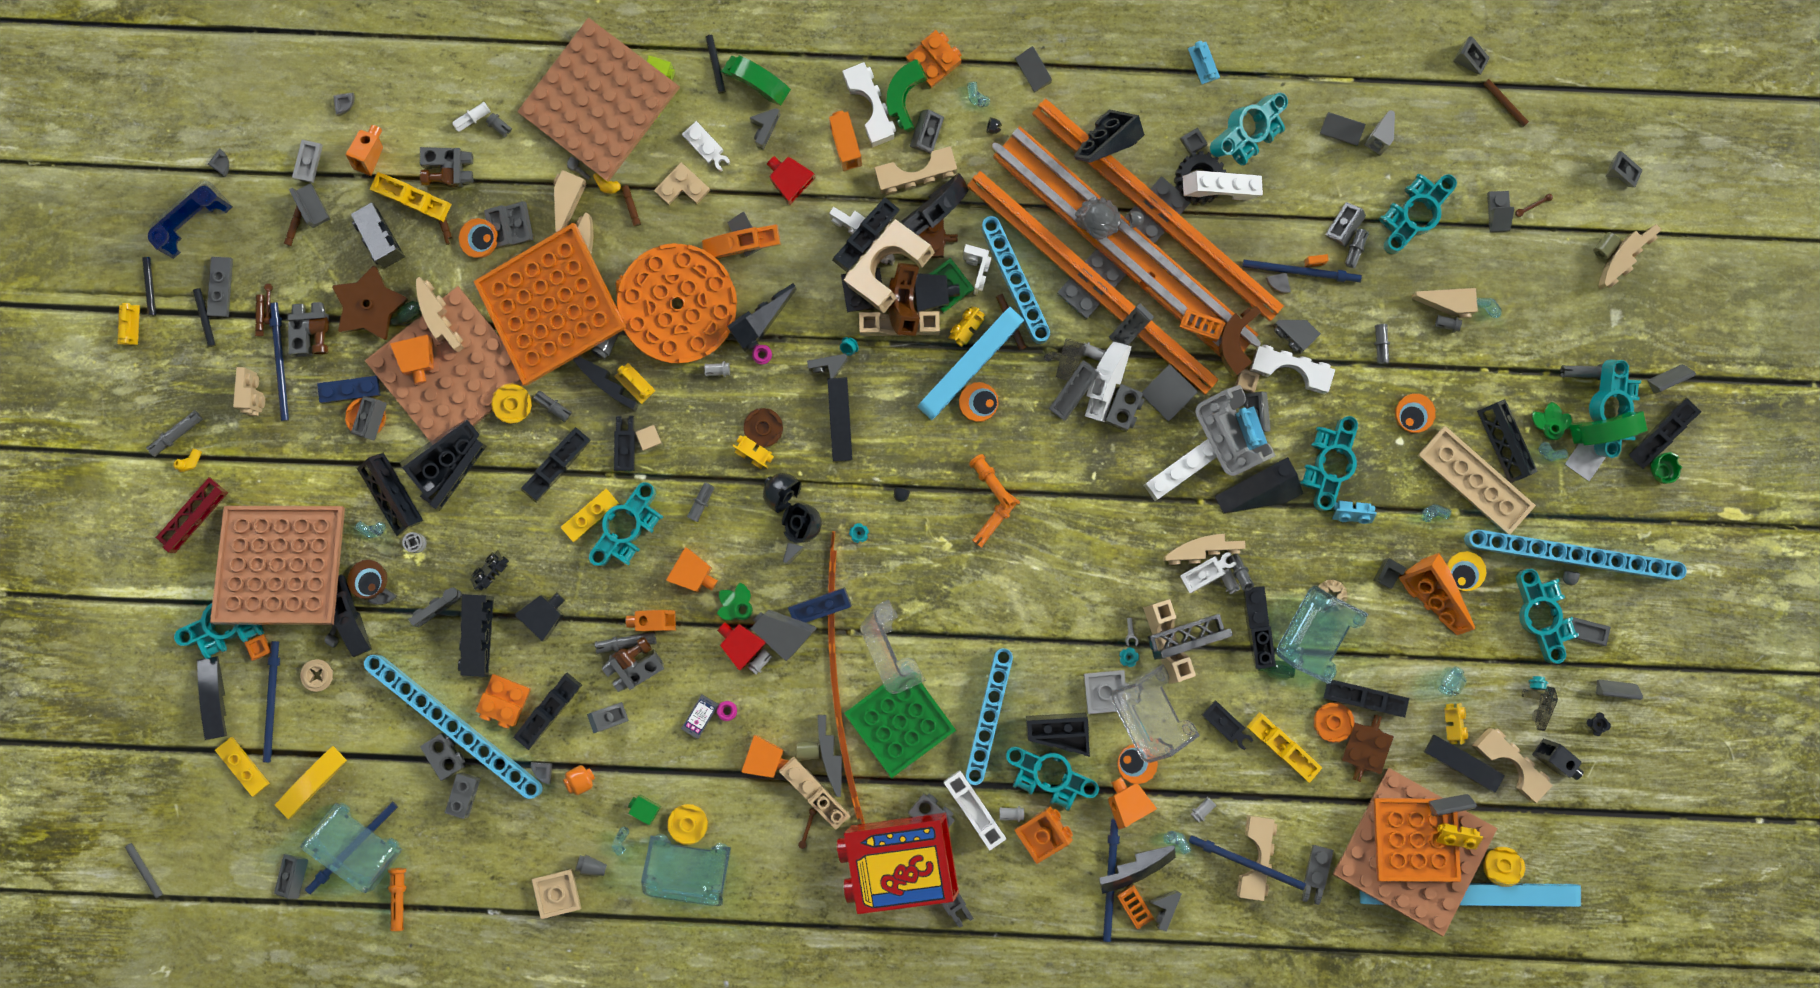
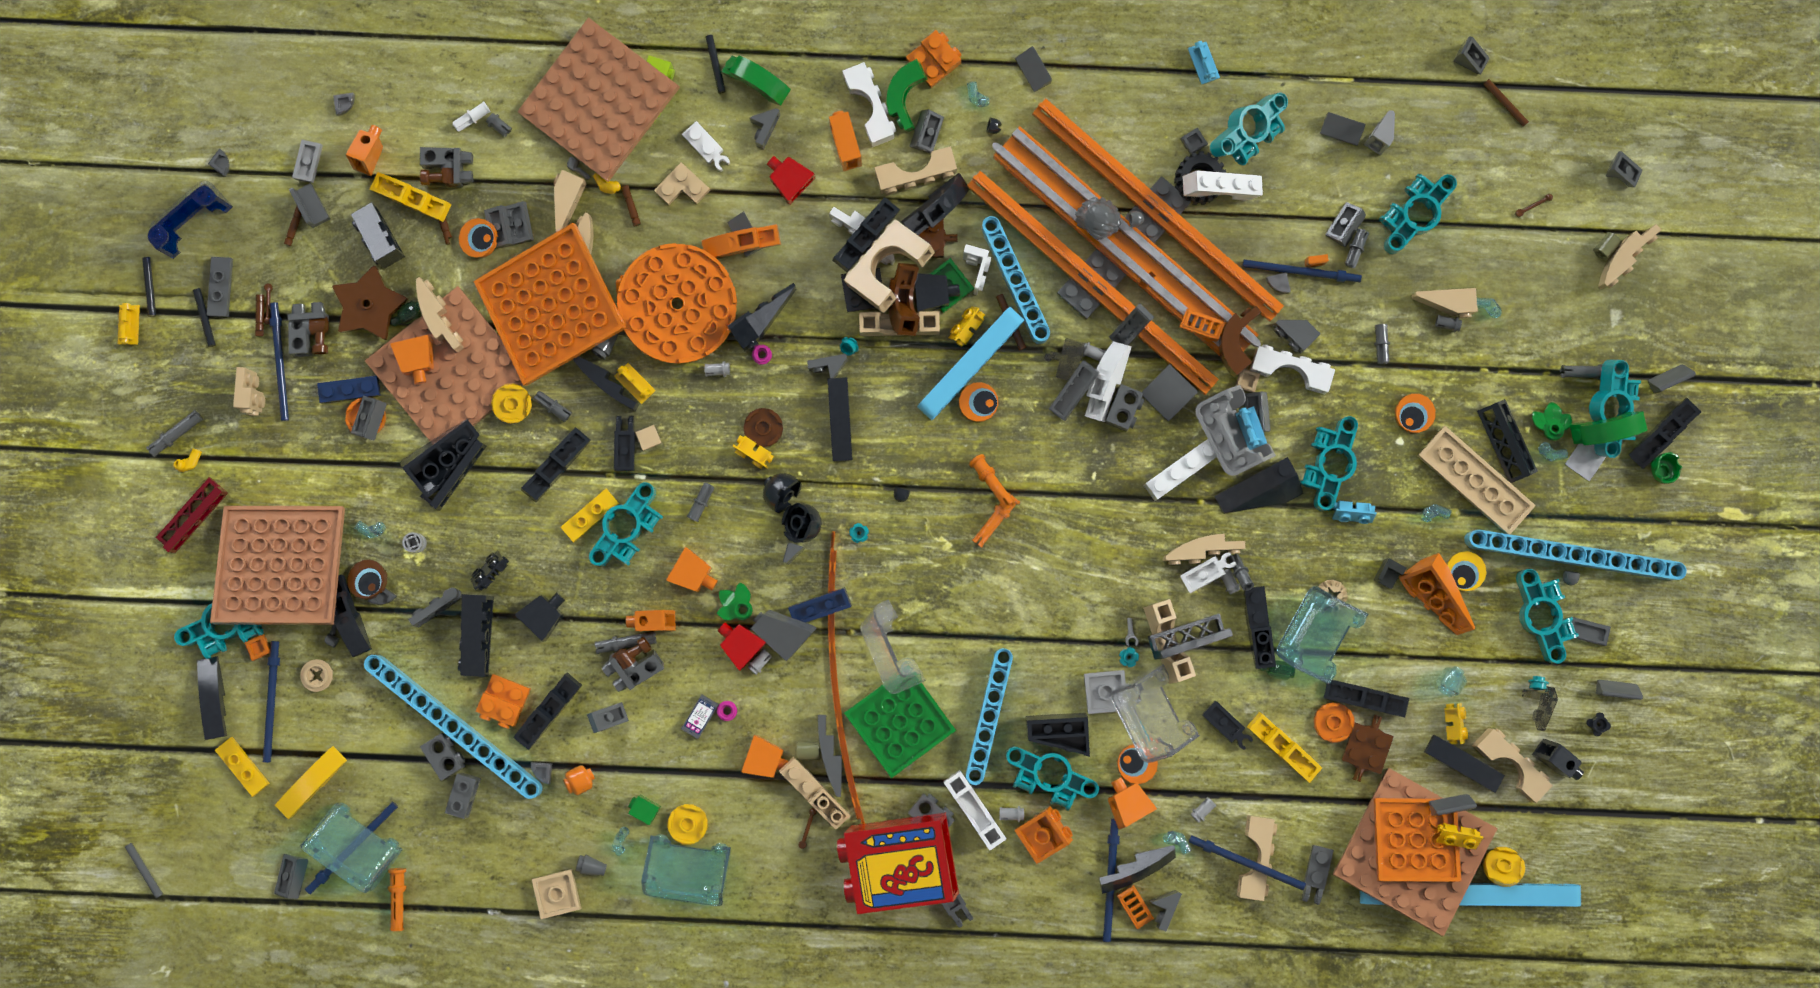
(391, 491): black fence -> none
(1112, 133): black wedge -> none
(1499, 211): dark grey slope -> none

